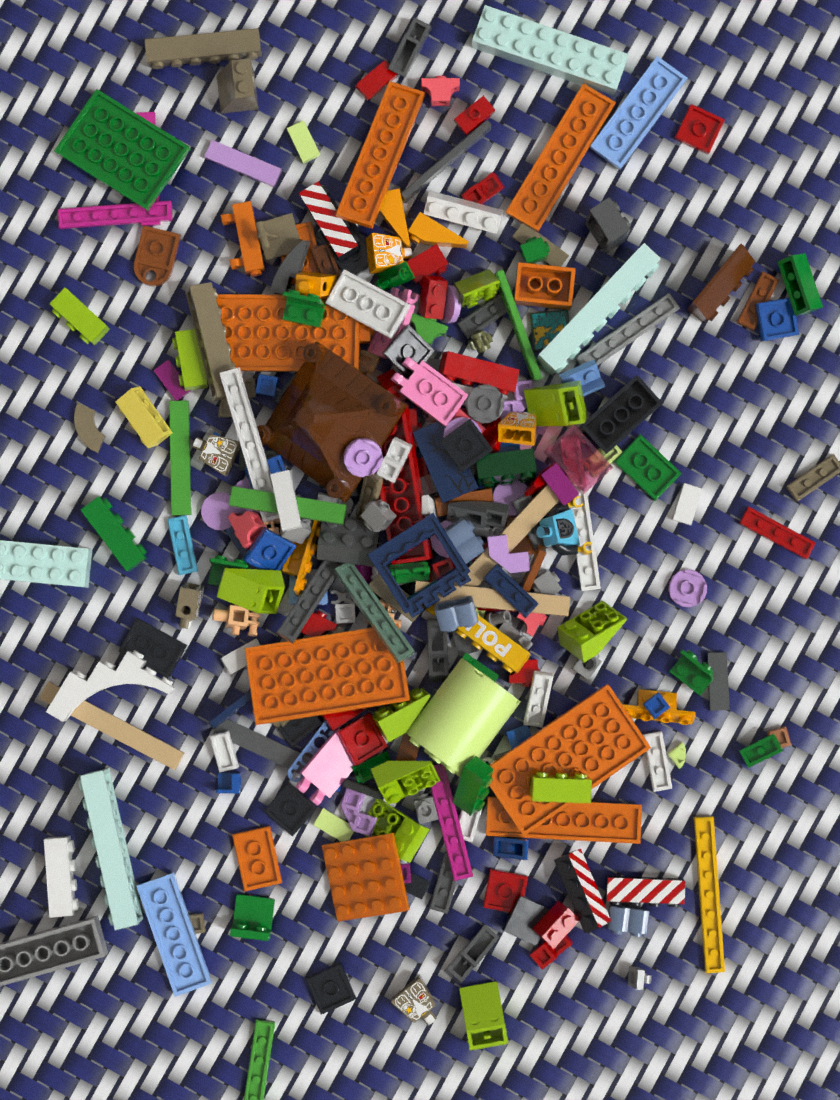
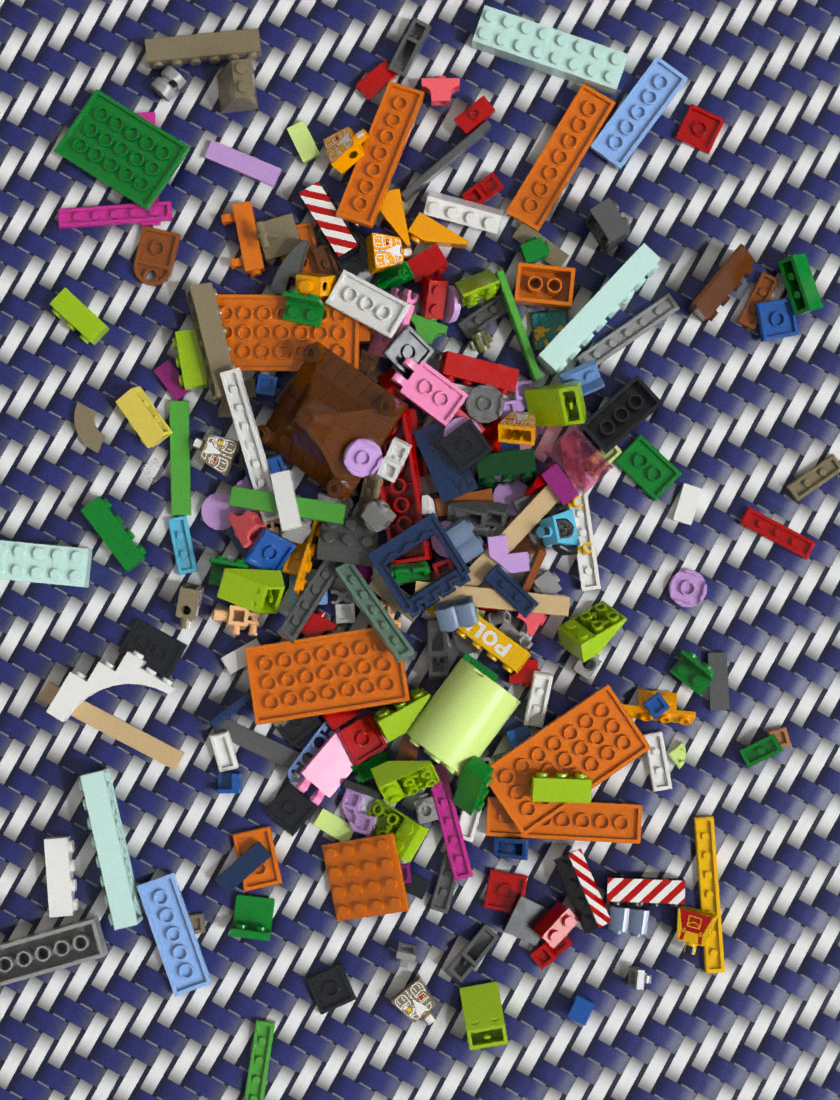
(153, 470): none -> clear tile
(165, 89): none -> light grey wheel
(243, 867): none -> dark blue tile
(345, 148): none -> light orange torso
(406, 953): none -> light grey tile
(581, 1008): none -> blue panel
(694, 927): none -> torso

